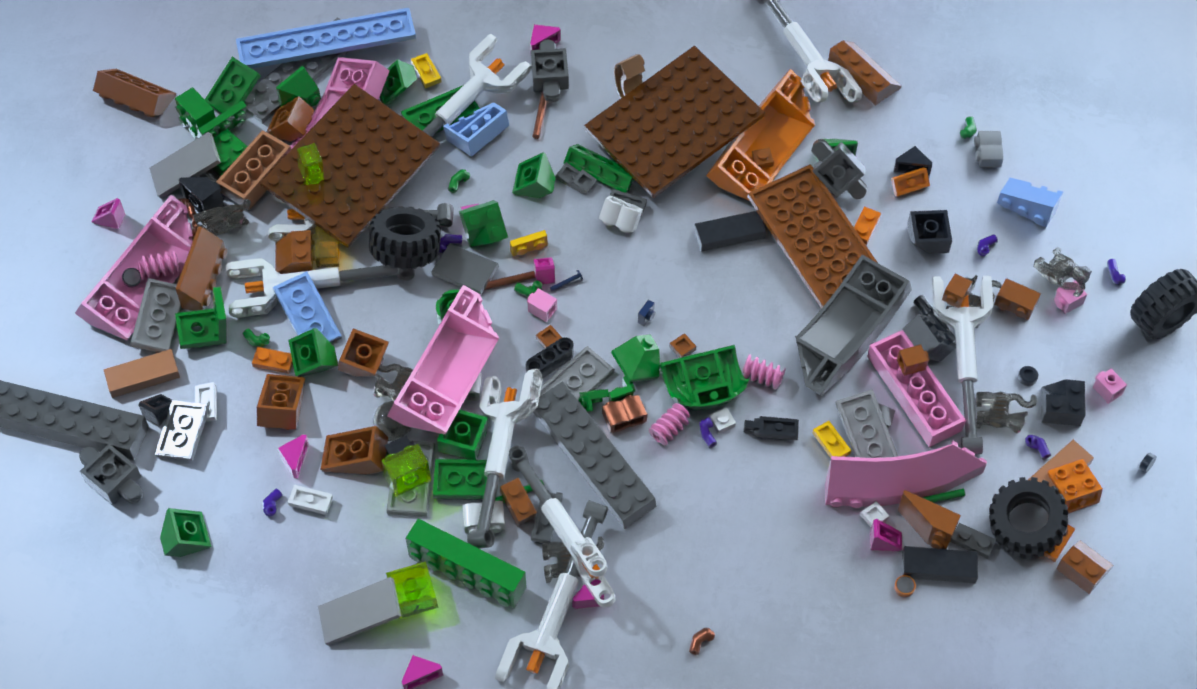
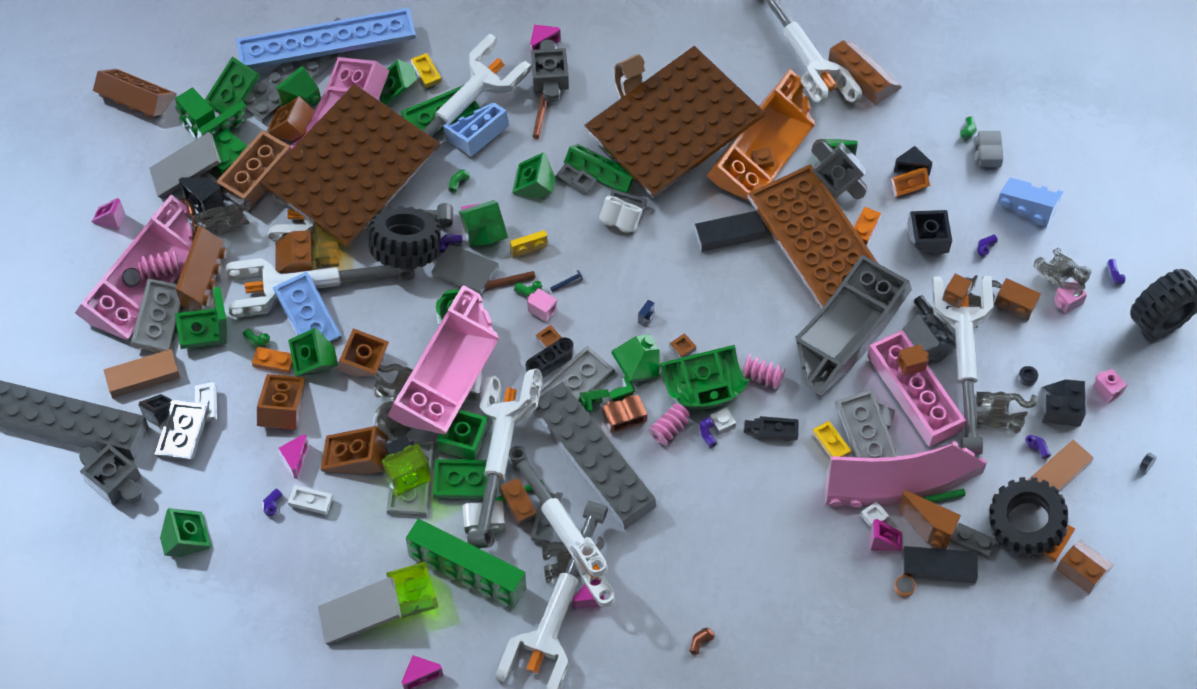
(310, 164): clear neon green brick -> none
(544, 270): dark pink slope -> none
(1076, 485): orange bracket -> none

